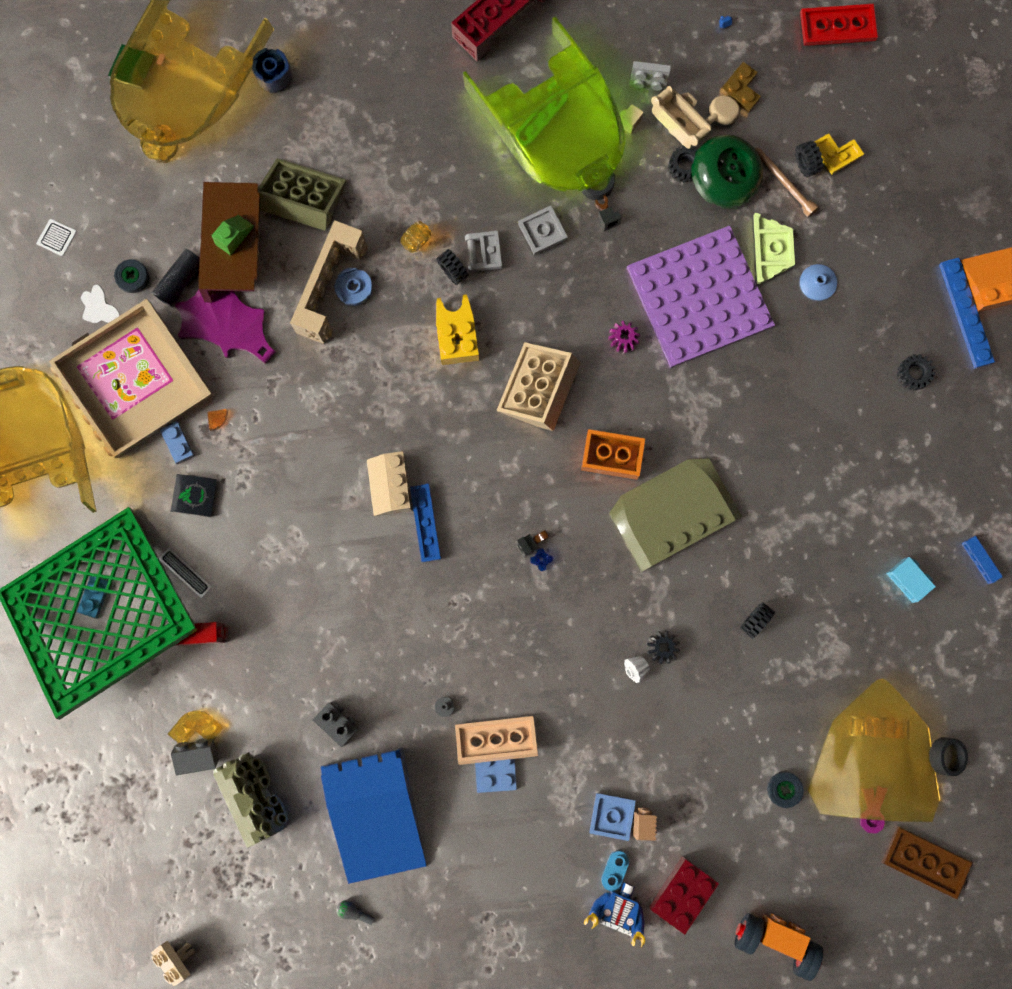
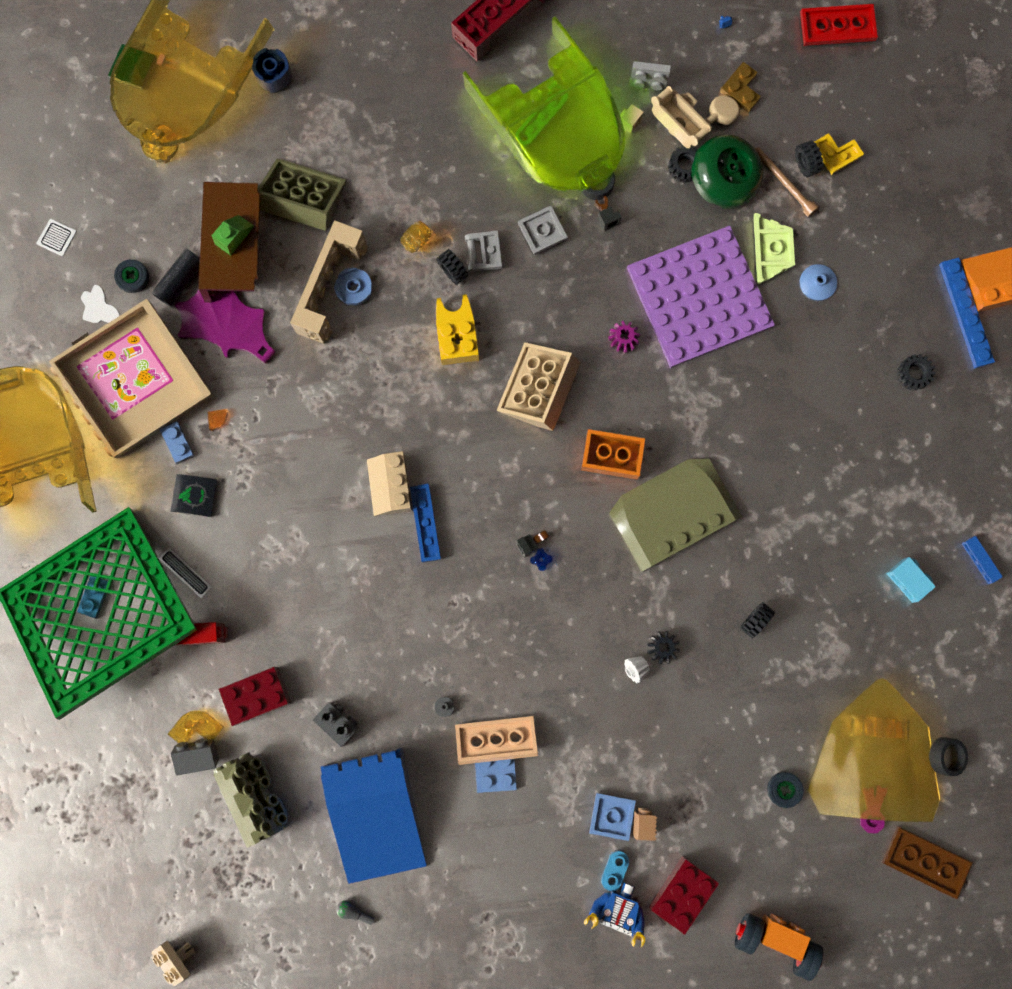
(254, 696): none -> dark red brick

